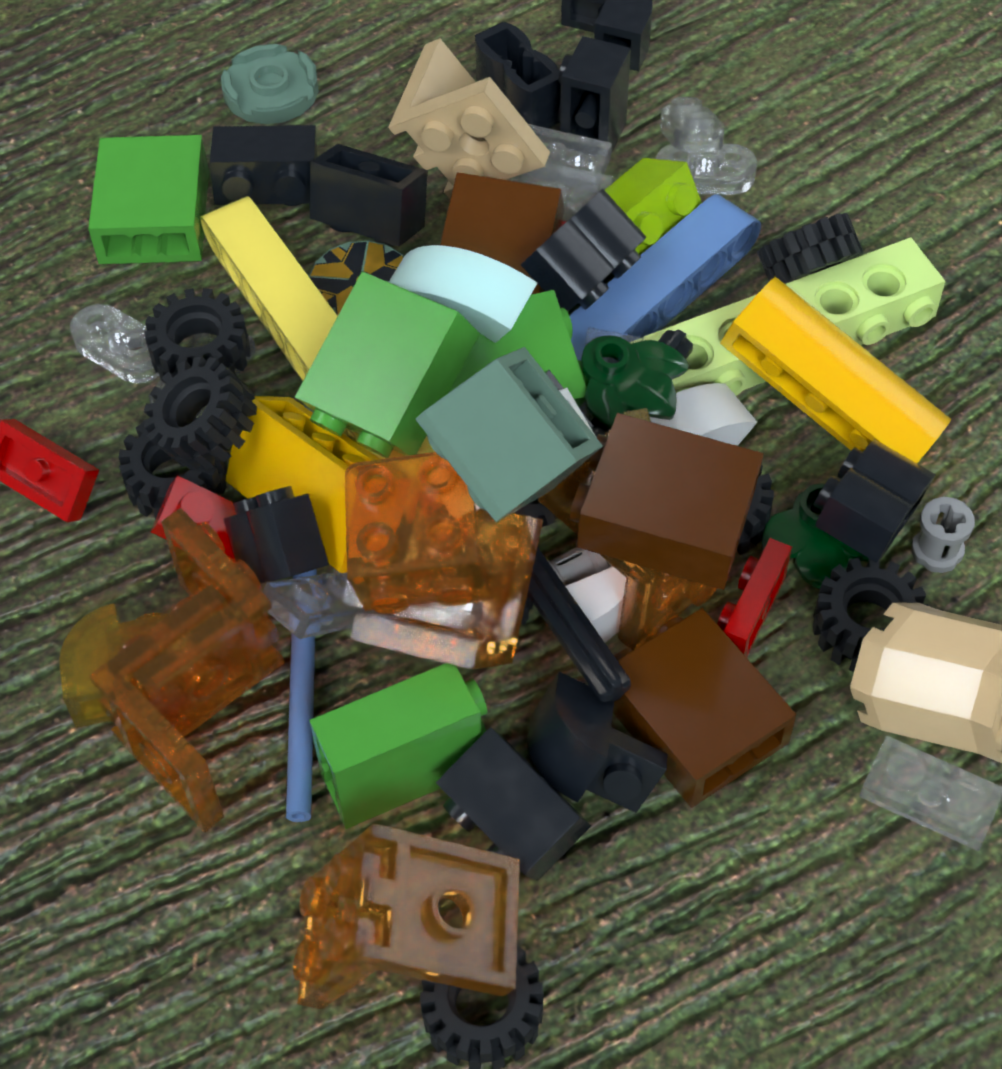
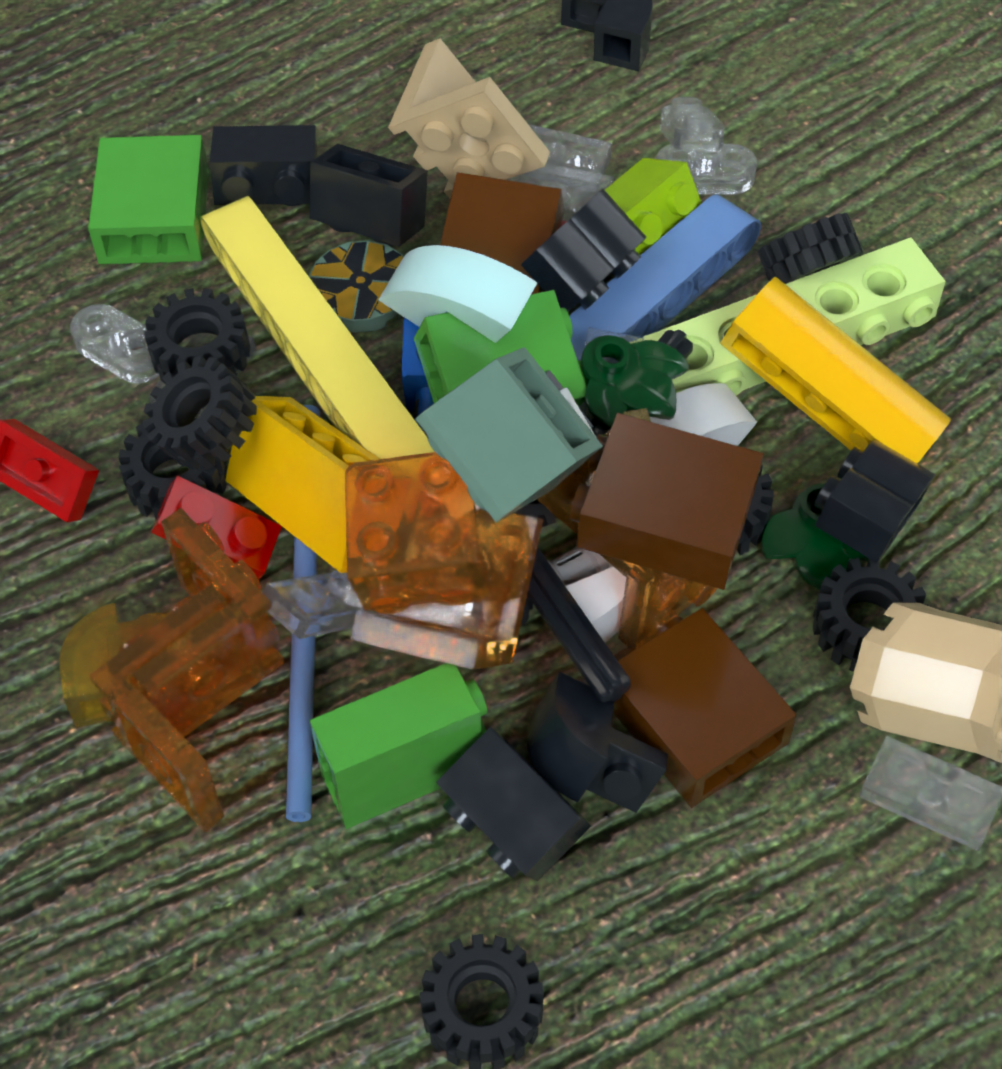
(270, 84): sand green tile -> none
(276, 535): black brick -> none
(381, 913): clear orange bracket -> none
(385, 365): bright green brick -> none
(520, 72): black brick -> none
(595, 90): black brick -> none
(760, 586): red plate -> none
(953, 530): light grey bush -> none

